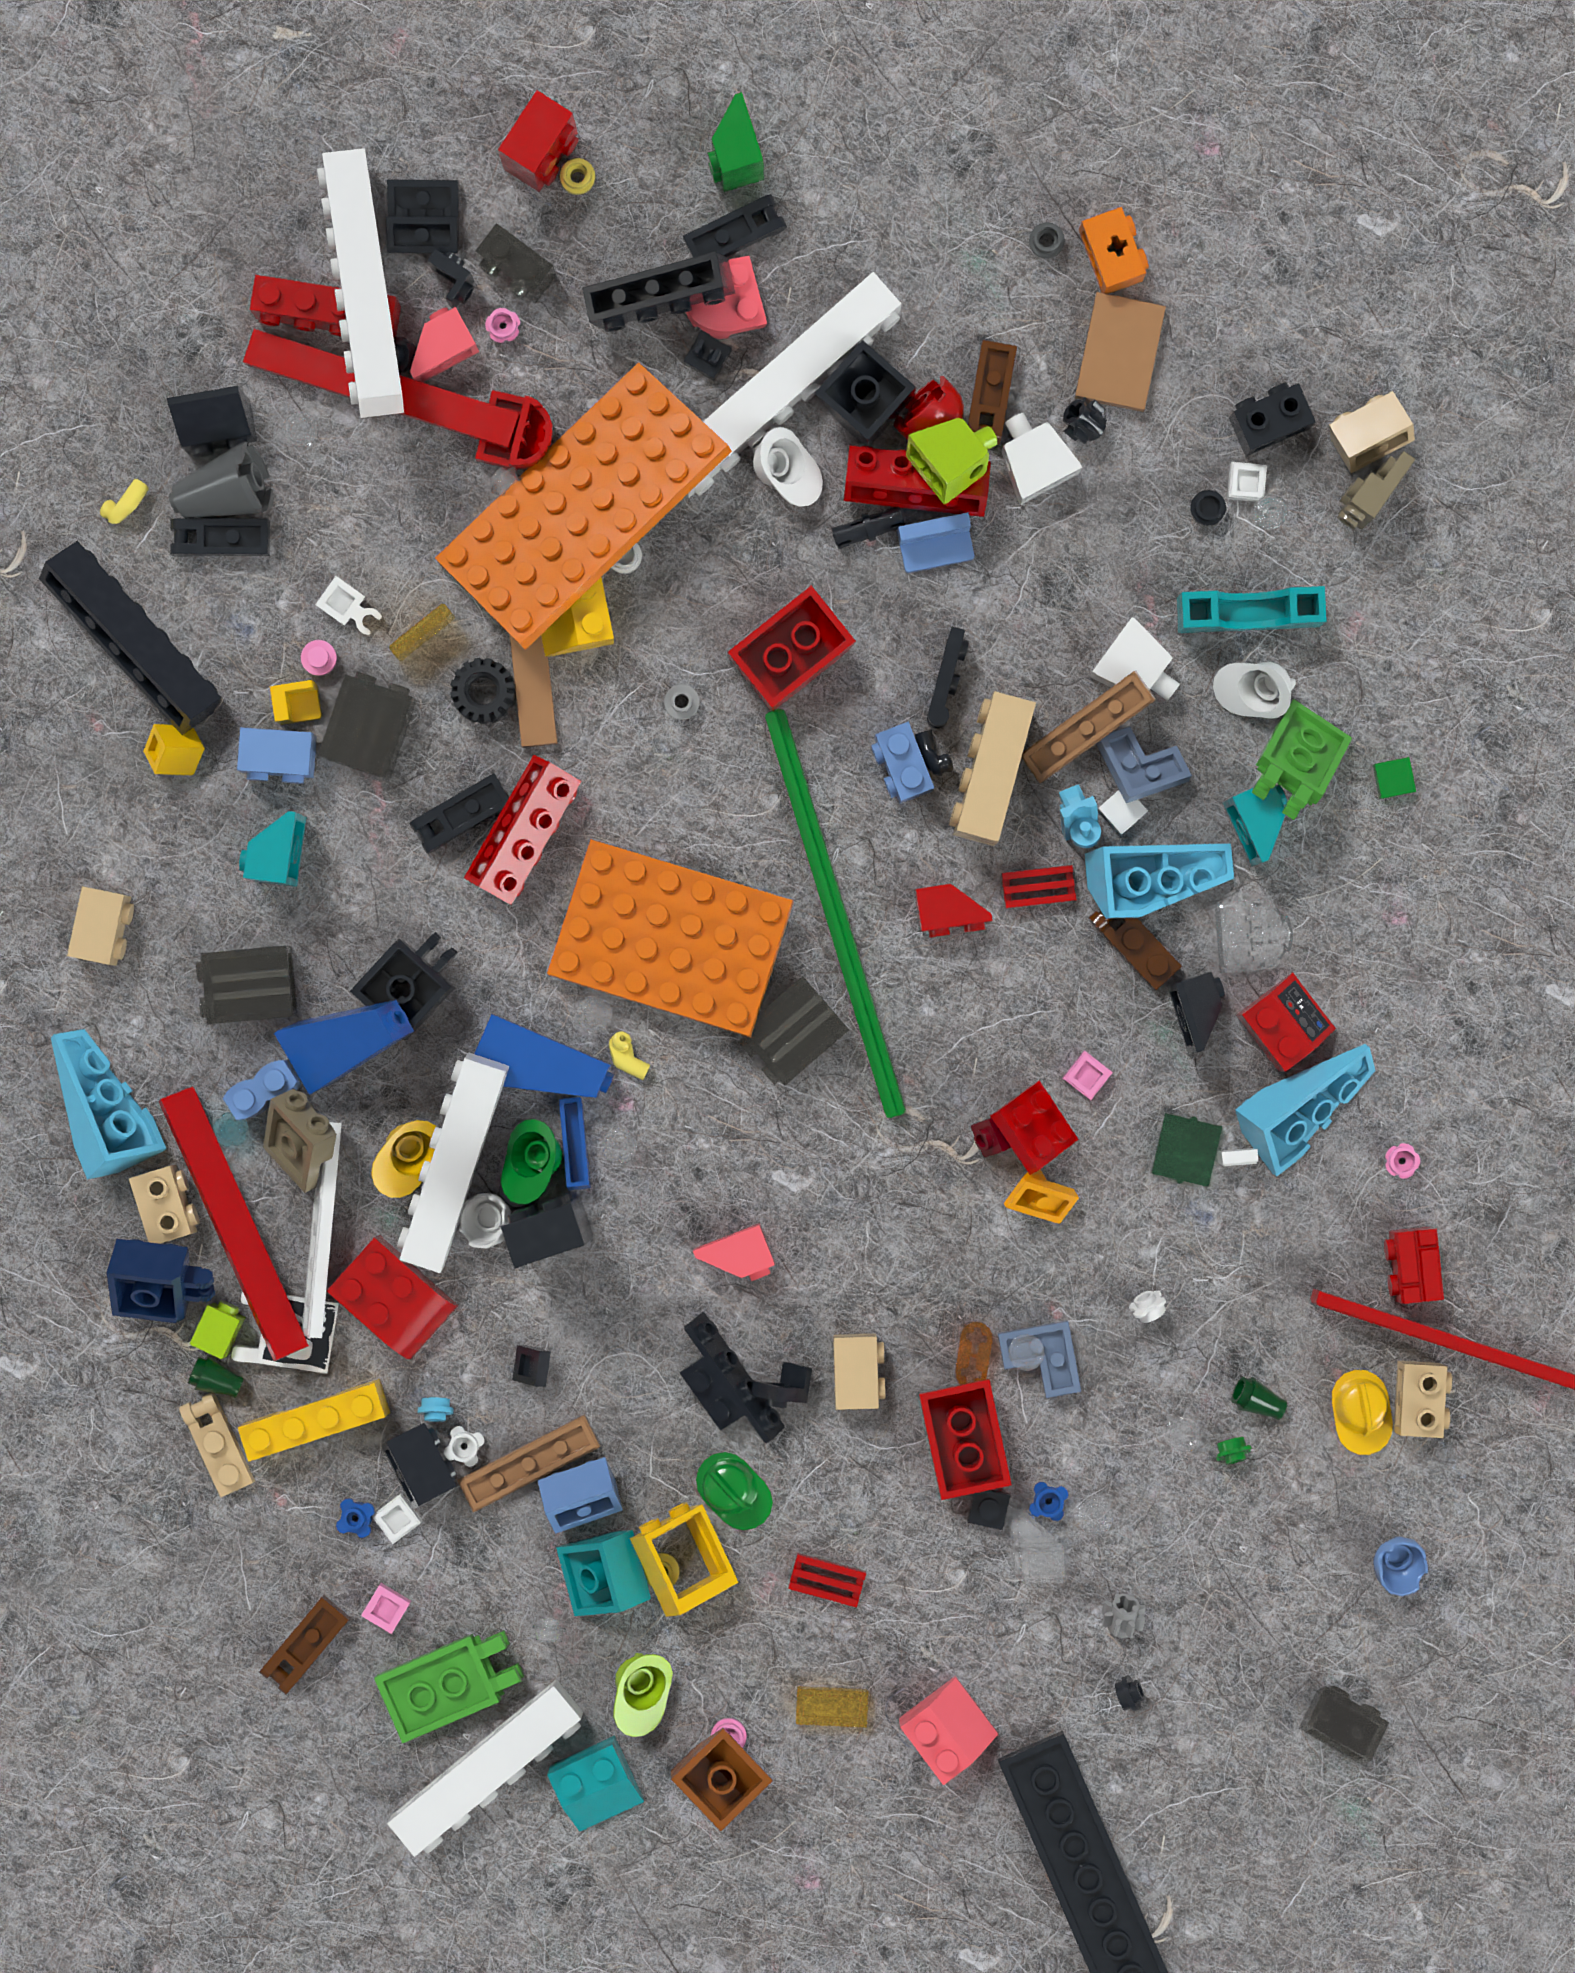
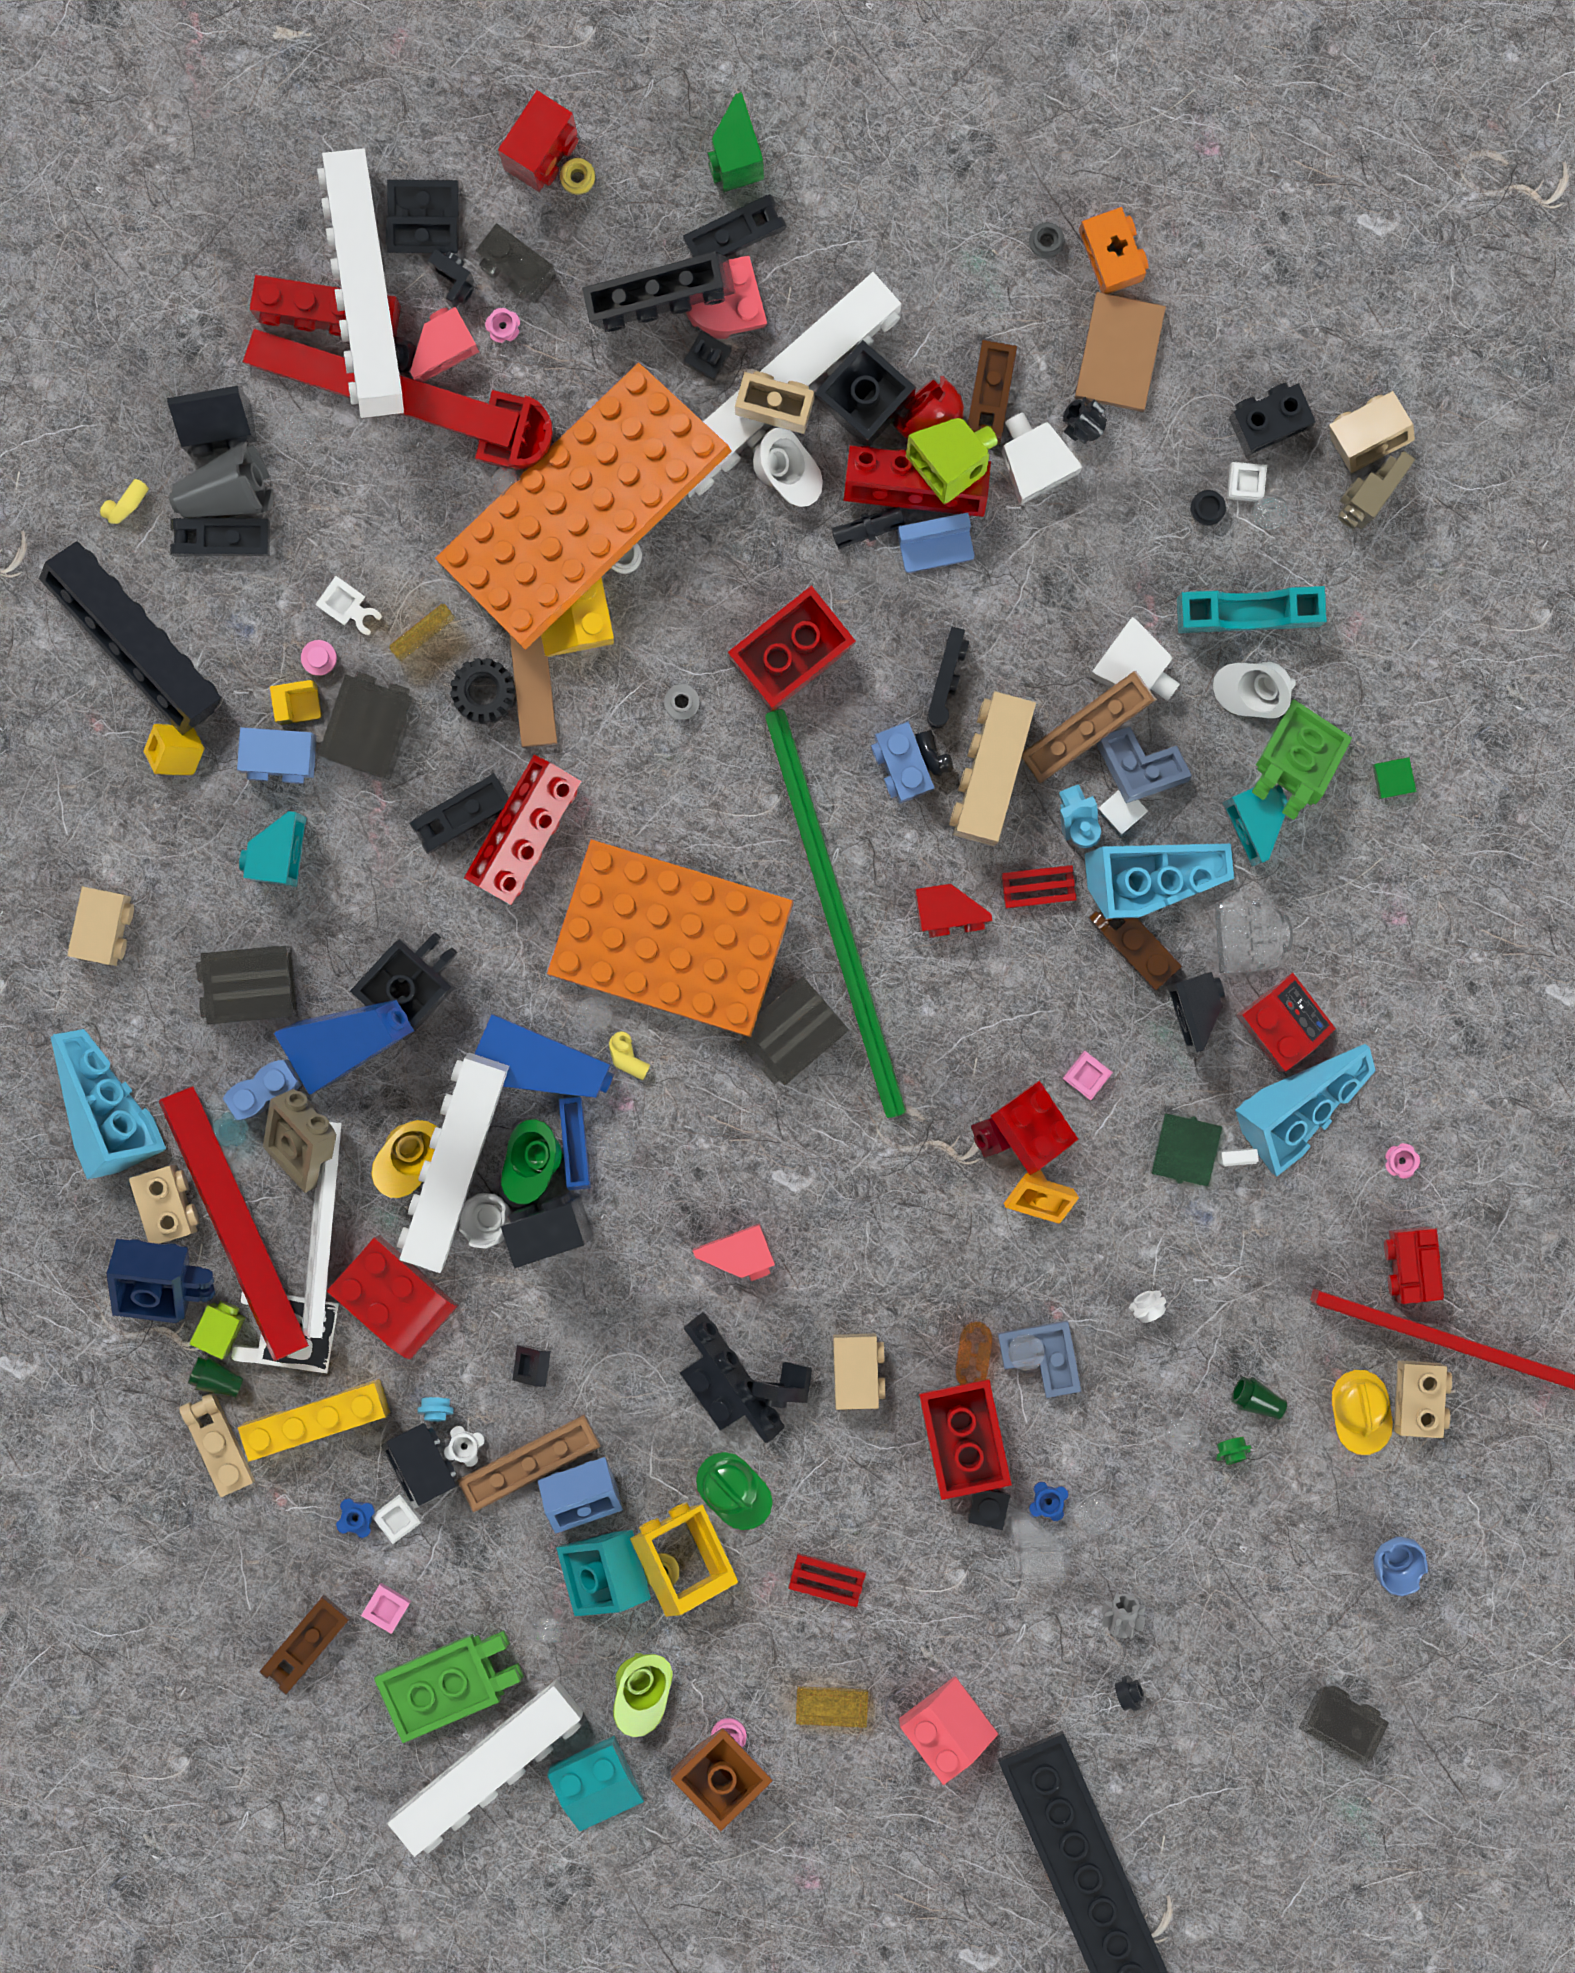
(774, 401): none -> tan brick

